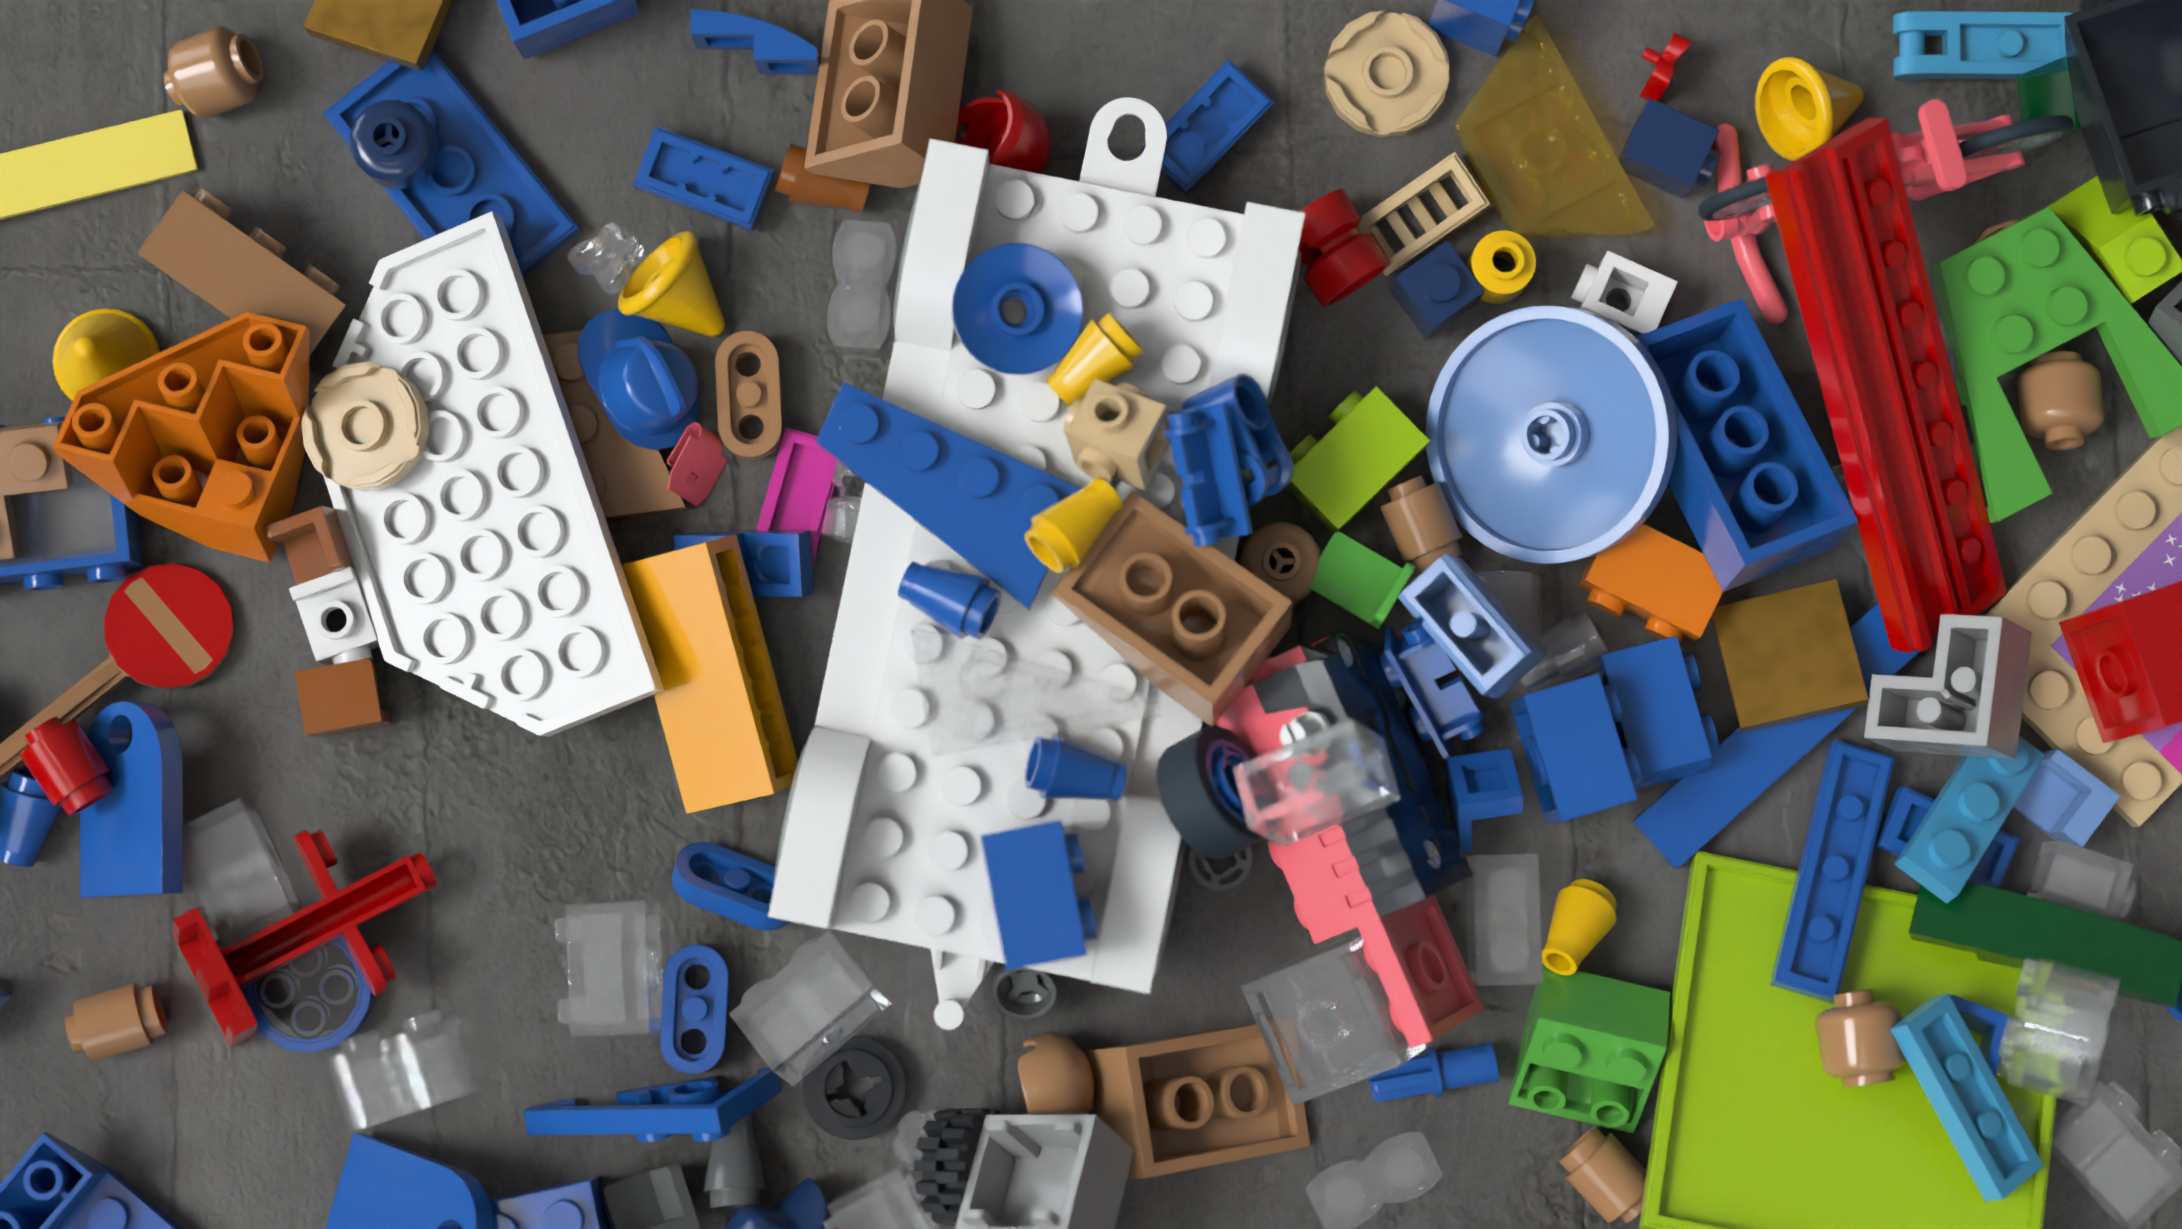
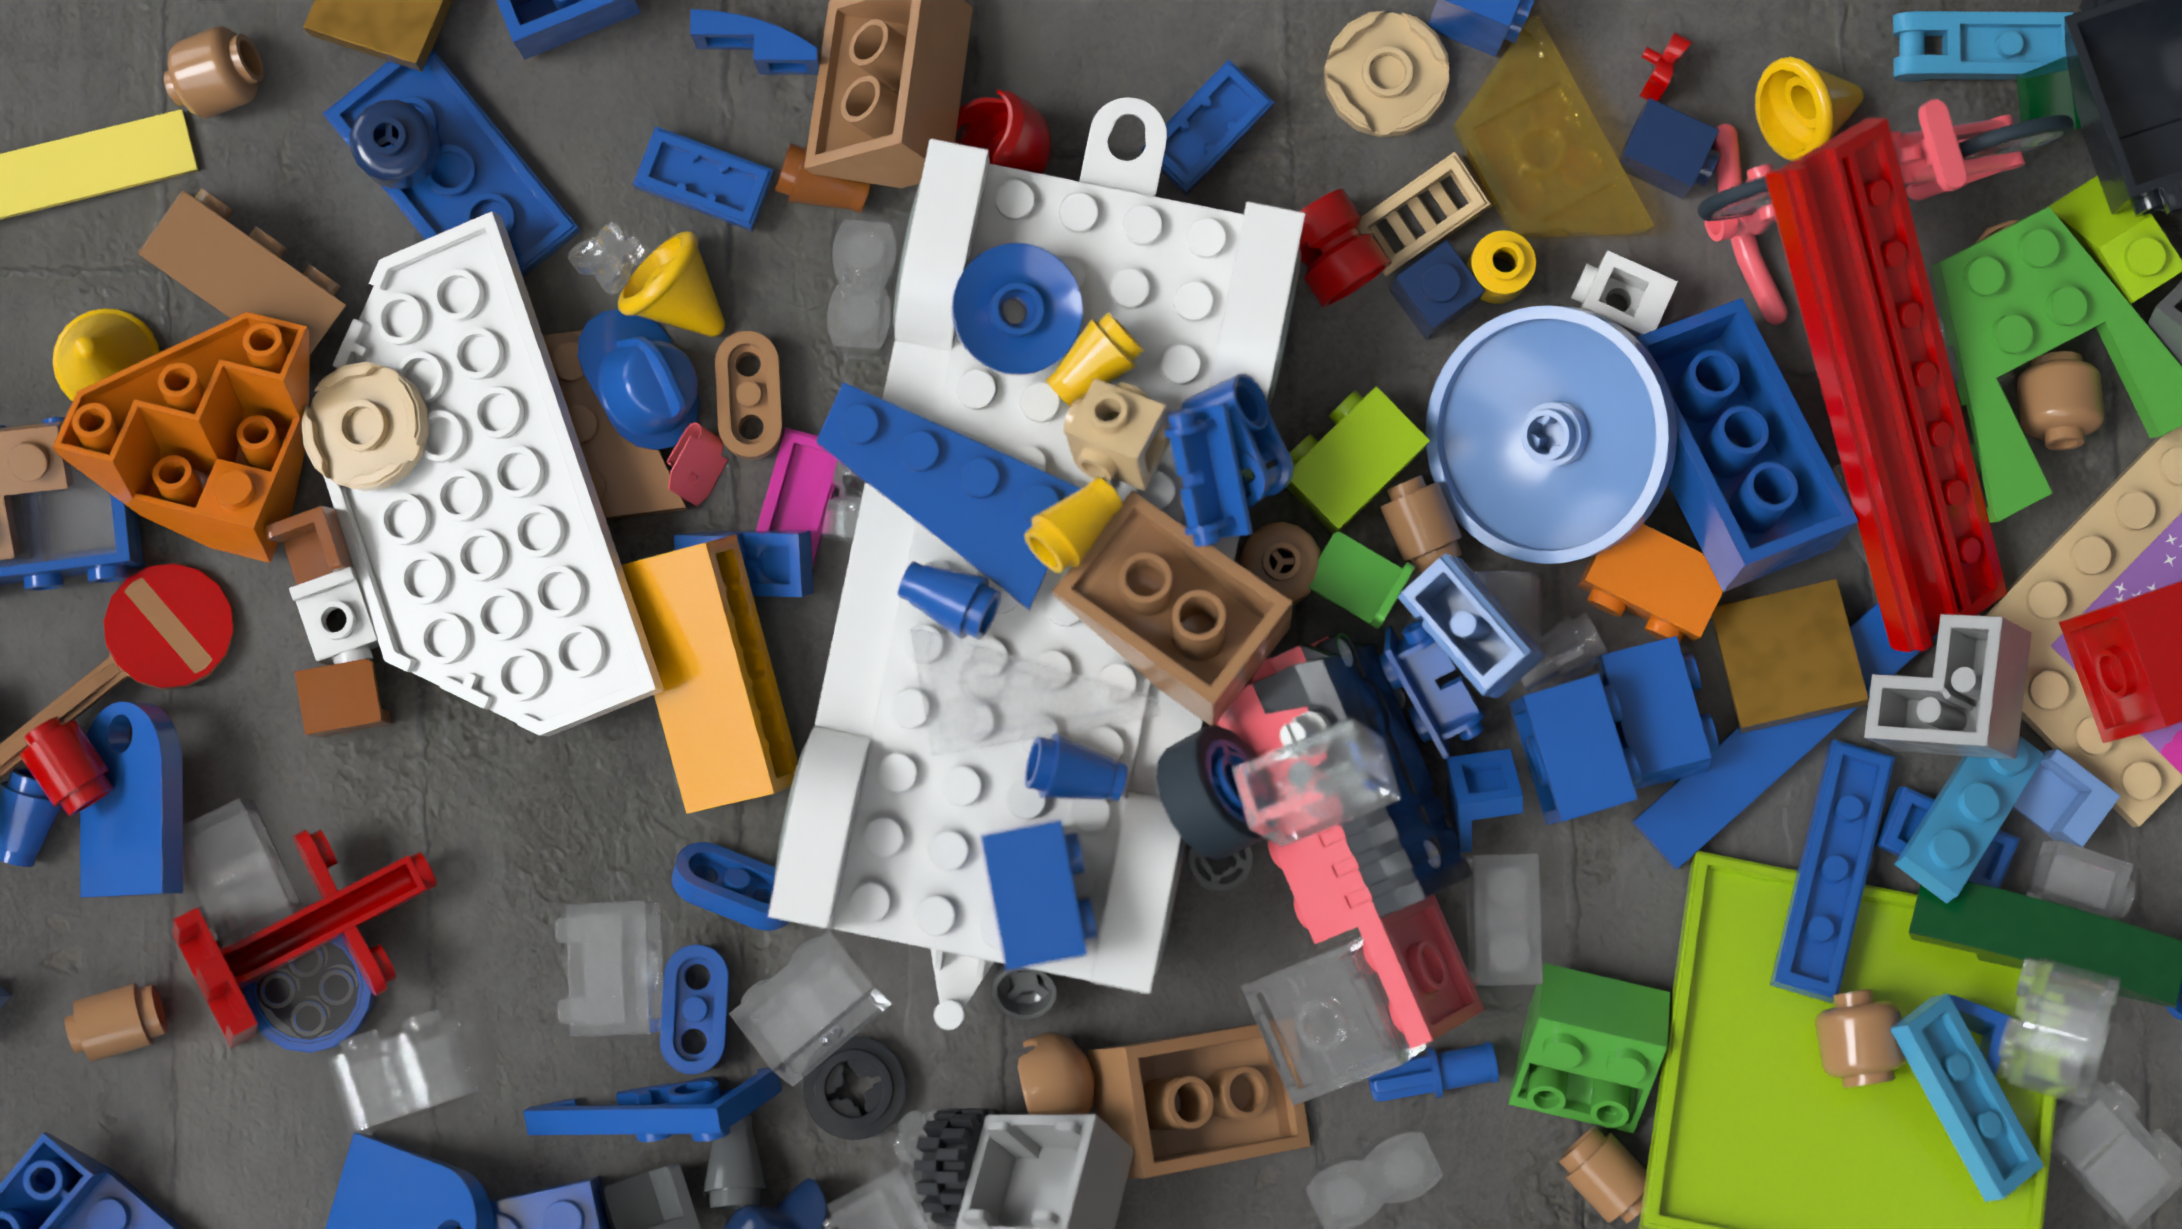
(1578, 924): yellow cone -> none

